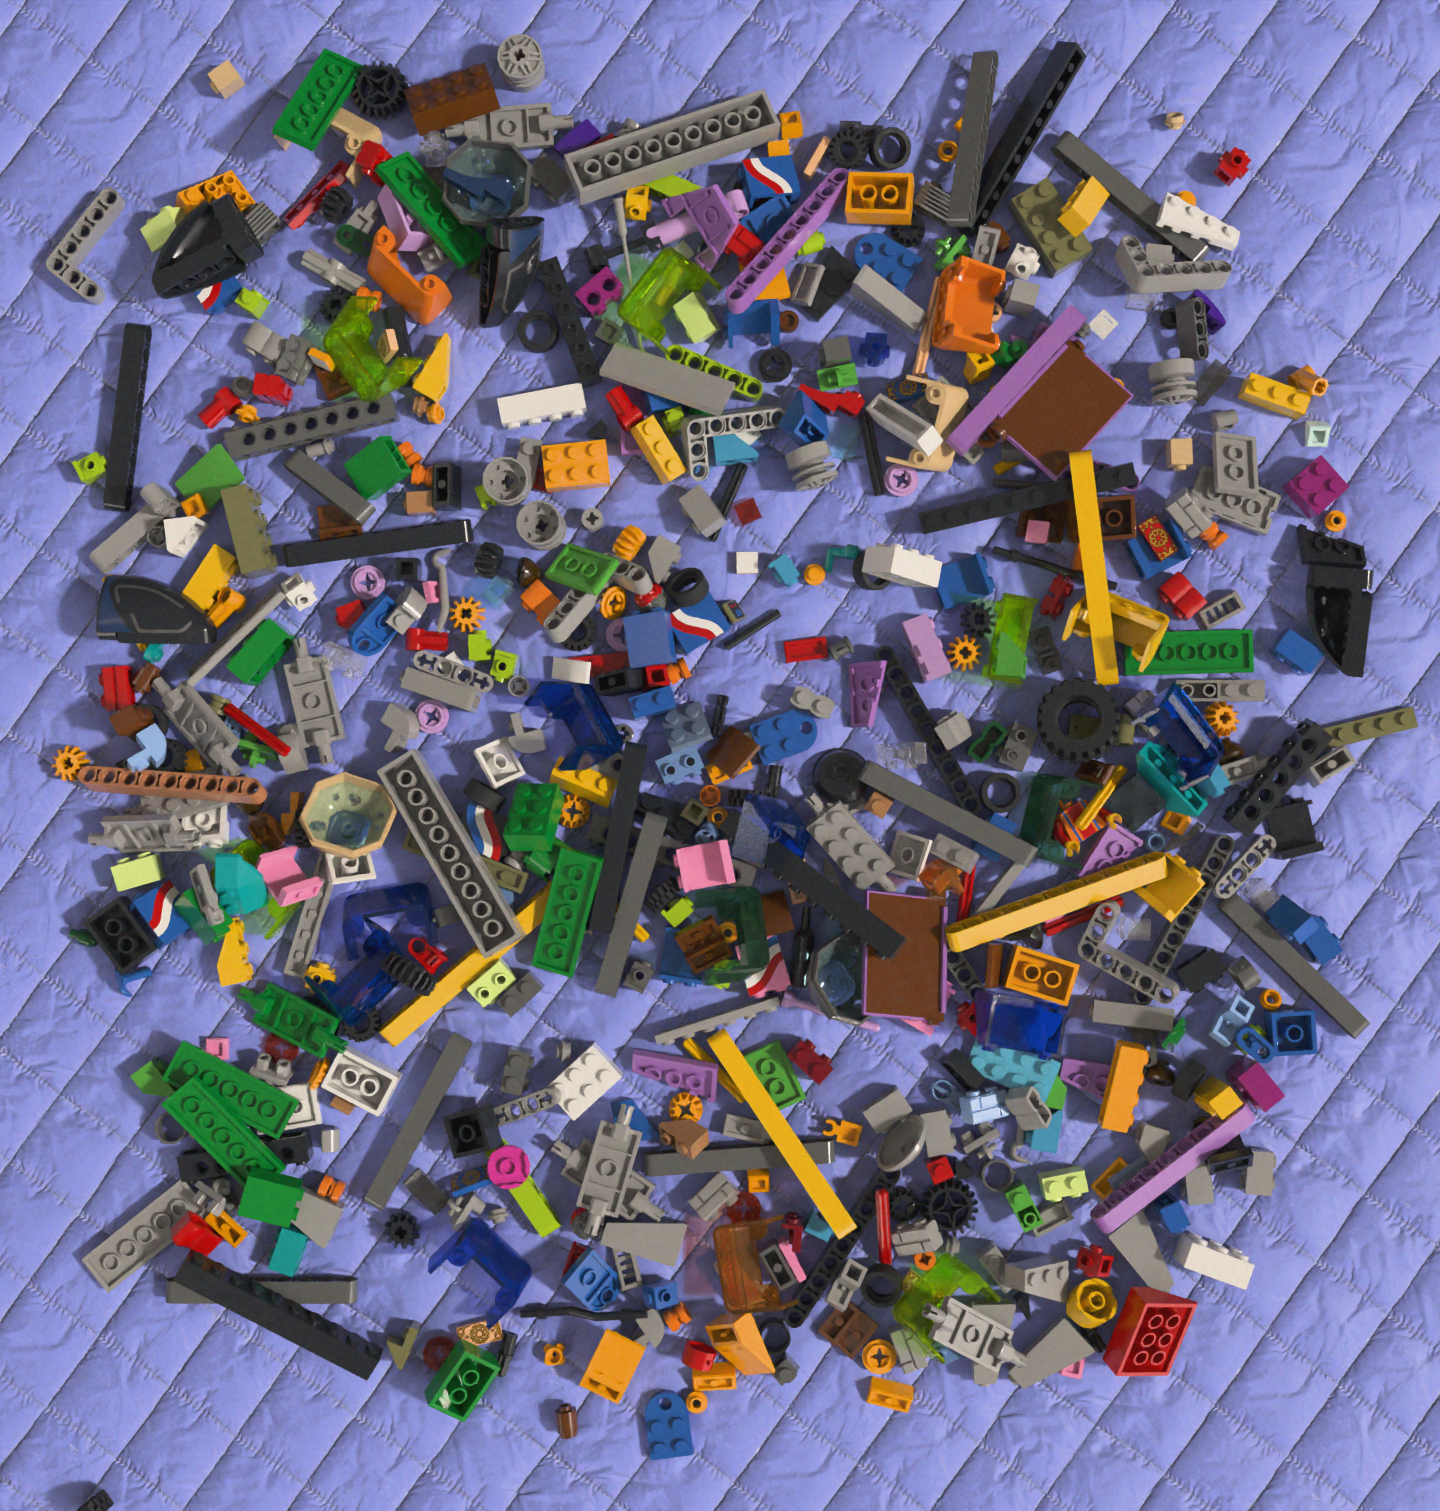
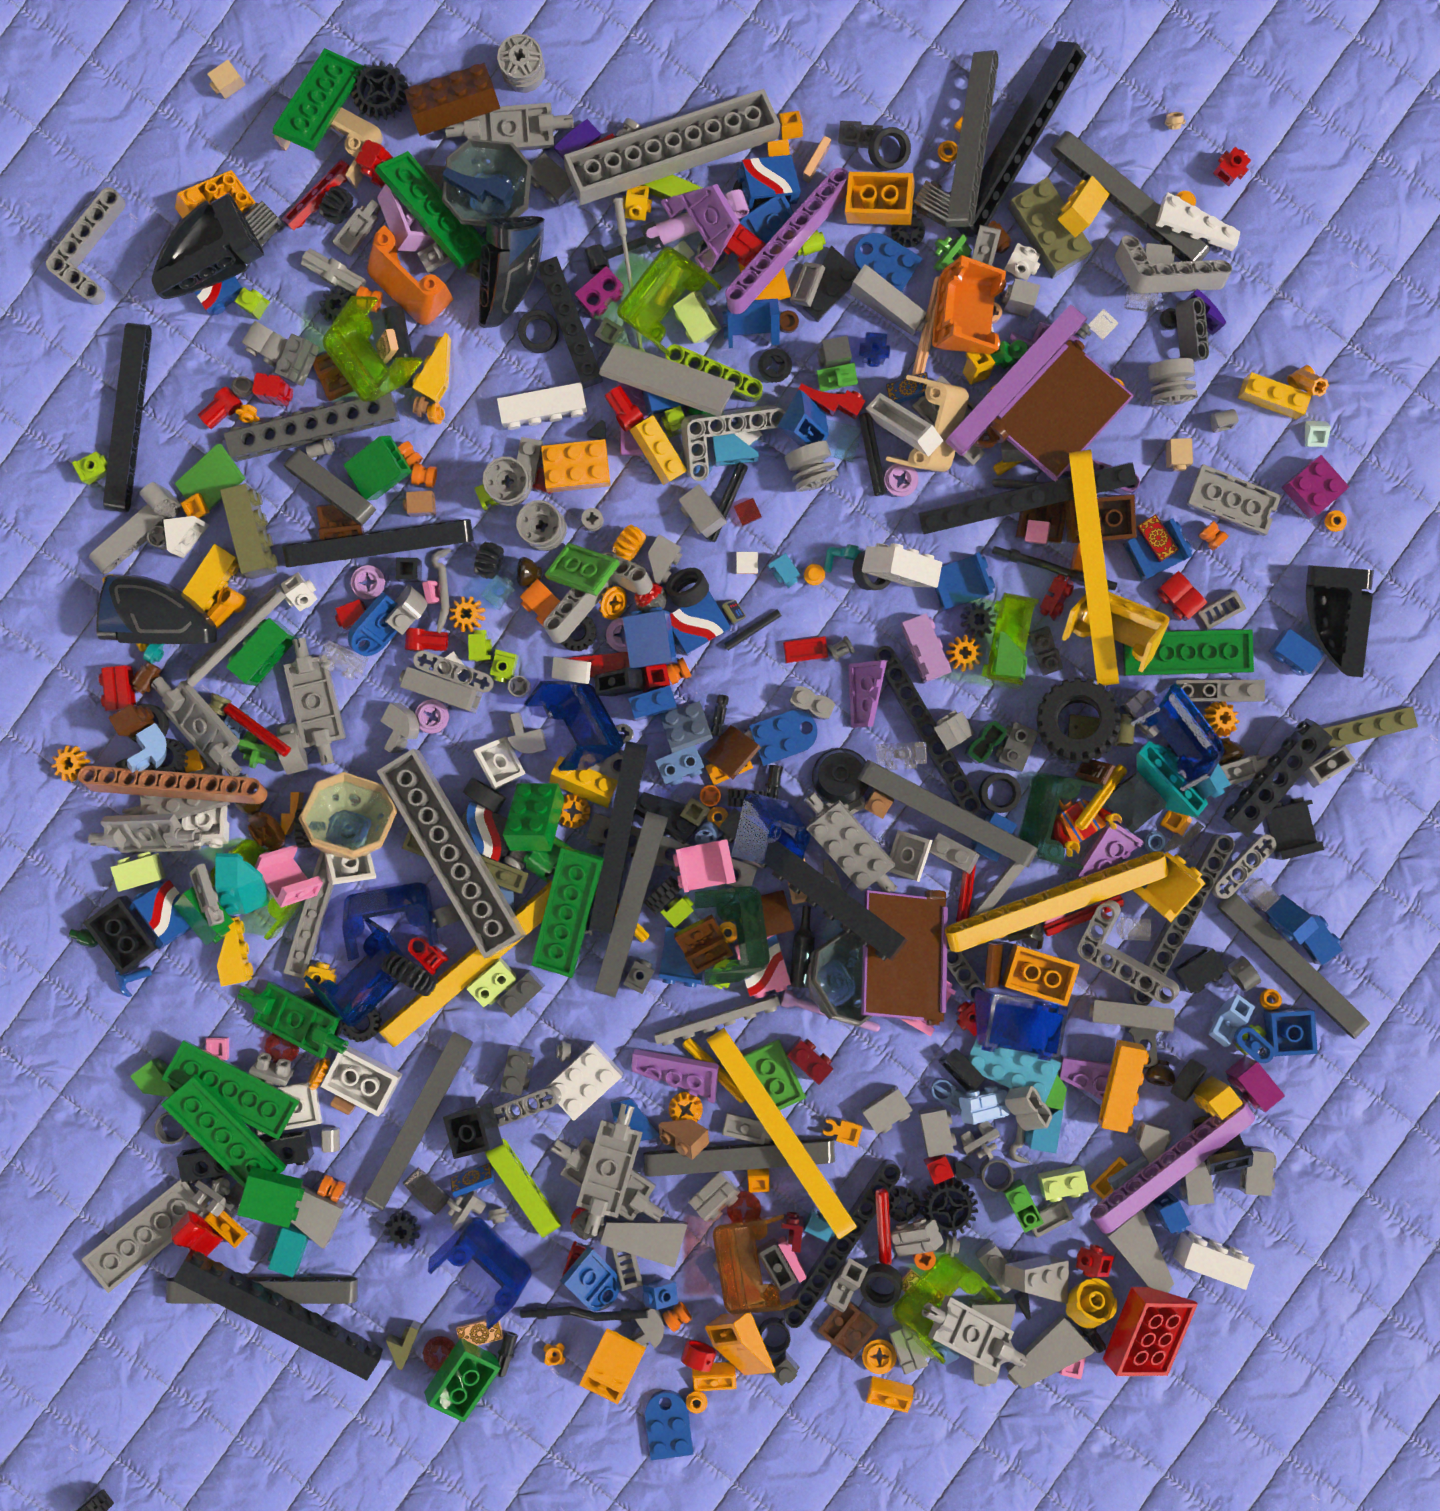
(161, 226): yellowish green brick -> none
(321, 359): light orange tile -> none
(356, 241): dark green plate -> none
(435, 149): clear brick -> none
(446, 486): black brick -> none
(508, 1166): dark pink tile -> none
(566, 1421): reddish brown brick -> none
(852, 136): black tyre -> none
(902, 1143): light grey dish -> none
(941, 876): clear orange brick -> none
(1175, 1035): green piece -> none
(1188, 512): light grey brick -> none
(1211, 381): clear smoke slope -> none
(1235, 464): light grey plate -> none
(1326, 551): black wing -> none

